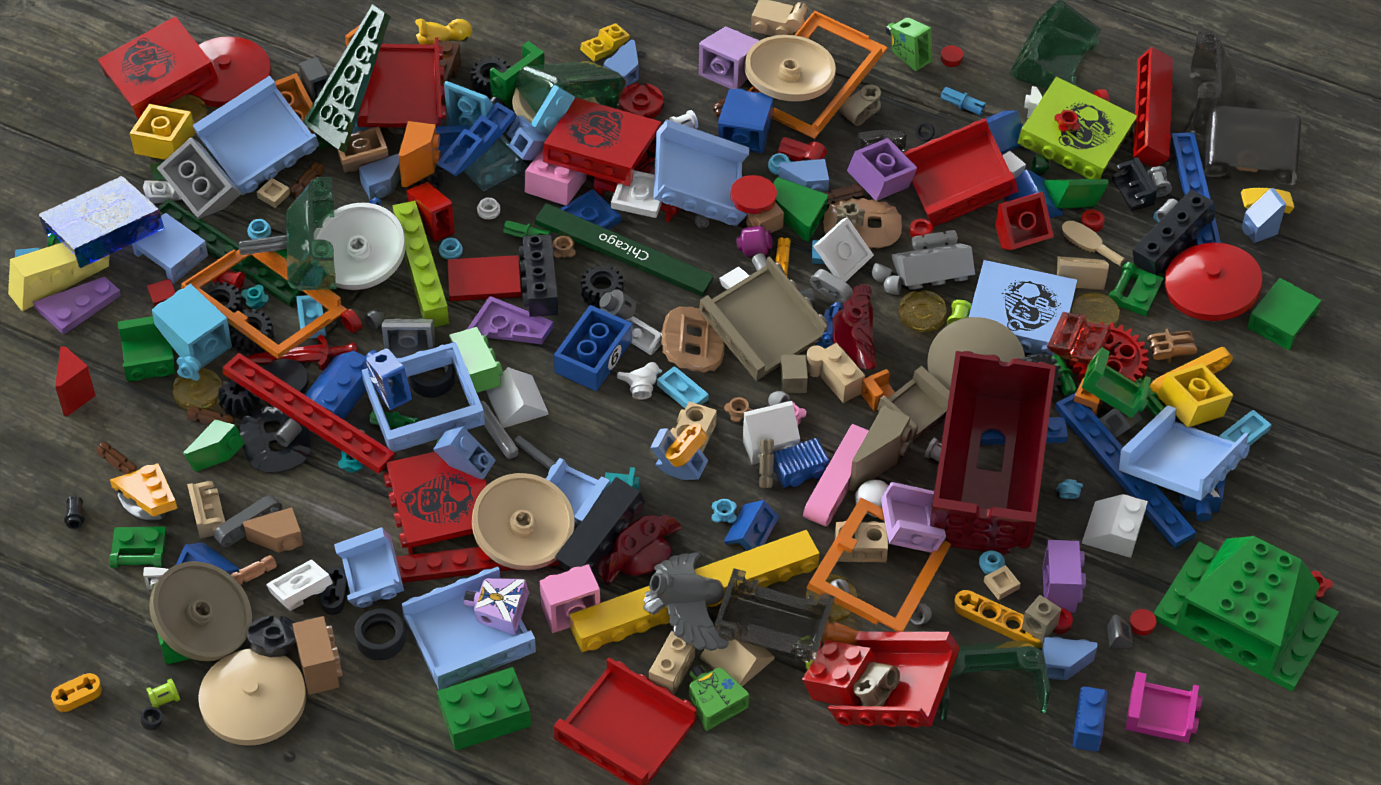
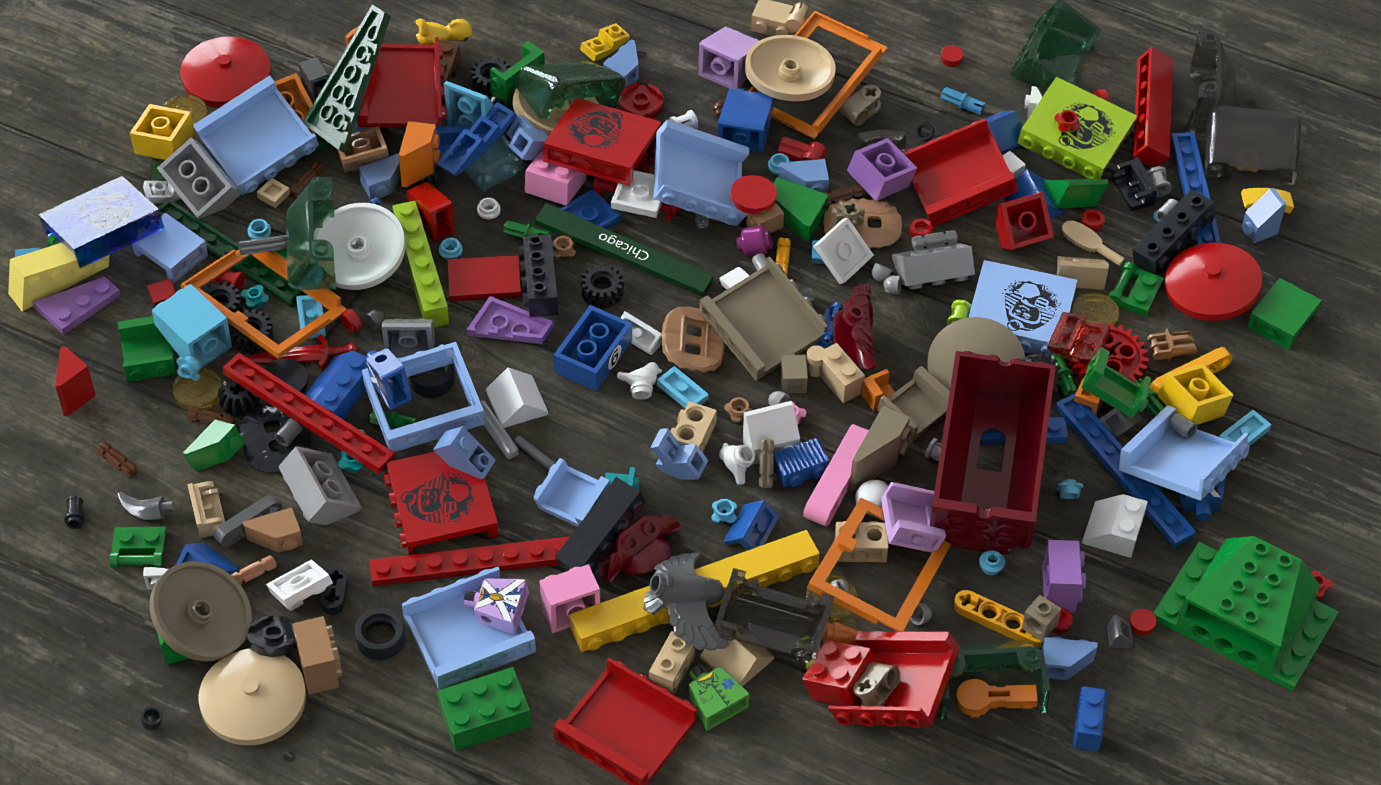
(76, 692): light orange beam -> none
(147, 488): light orange wing -> none
(158, 66): red panel -> none
(168, 687): lime bush -> none
(318, 486): none -> light grey slope
(370, 567): light blue panel -> none
(478, 359): brick -> none
(522, 521): tan dish -> none
(552, 109): medium azure plate -> none
(615, 304): dark grey piece -> none
(686, 445): light orange beam -> none
(737, 460): none -> white animal
(831, 286): light grey beam -> none
(911, 42): bright green torso -> none
(922, 311): clear yellow tile -> none
(975, 701): none -> orange piece
(1002, 582): tan plate -> none
(1040, 164): dark green hinge -> none
(1162, 710): dark pink panel -> none
(1183, 426): none -> dark grey hinge

